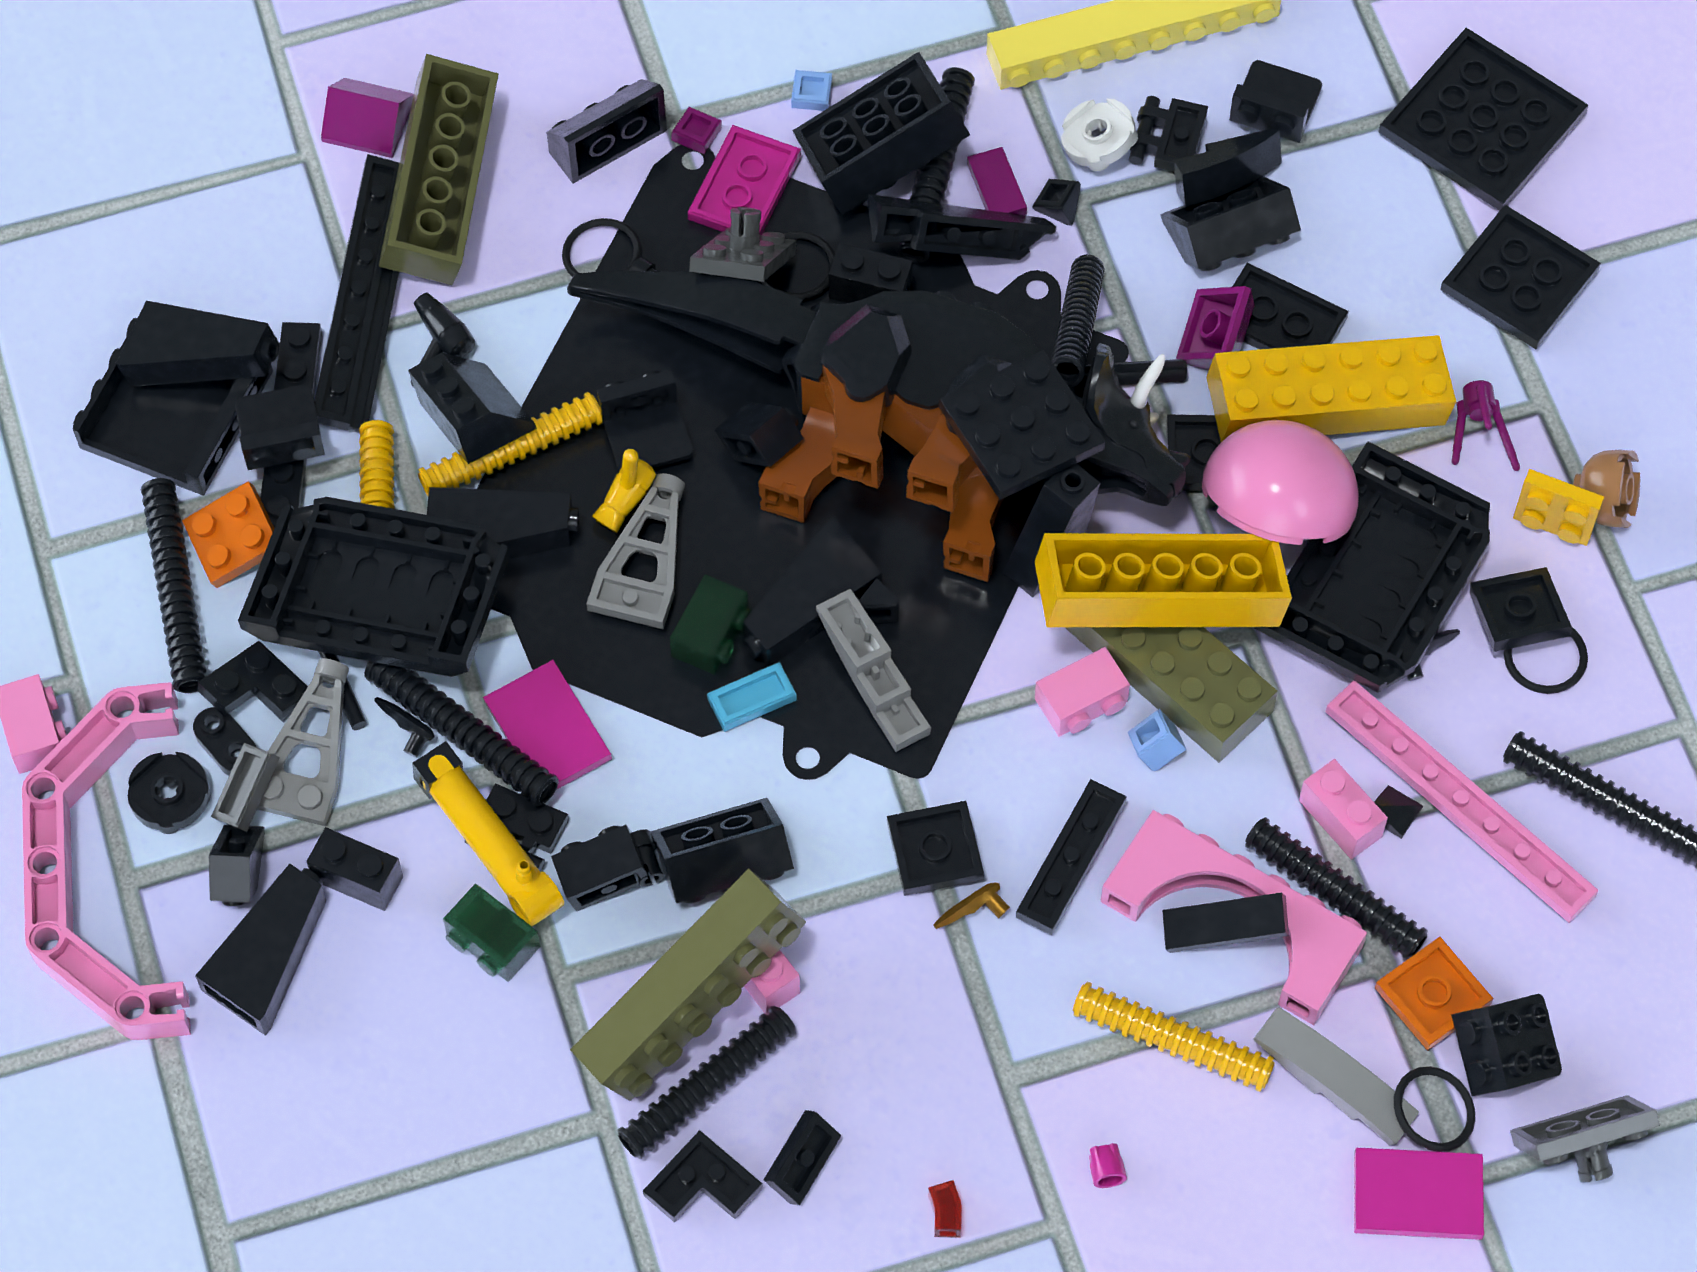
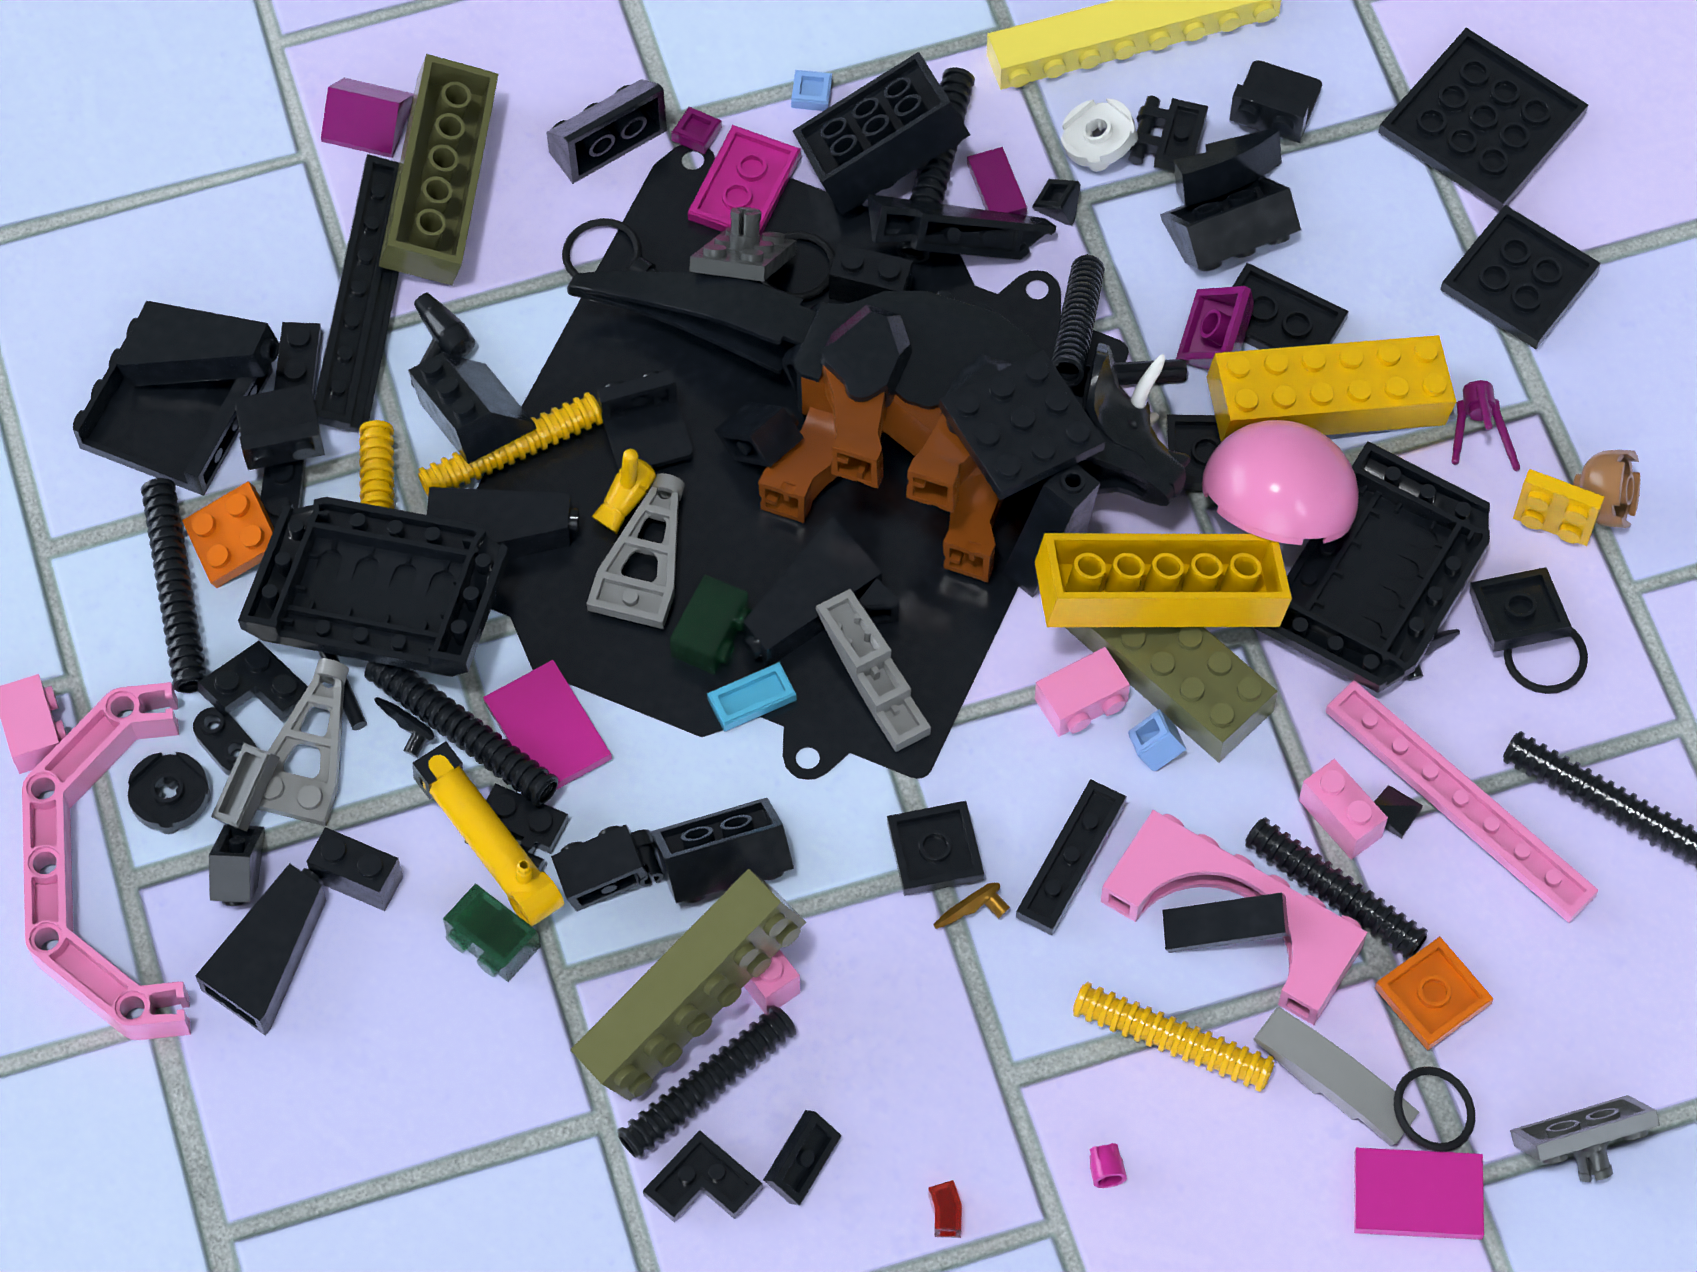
(1507, 1044): black bracket -> none

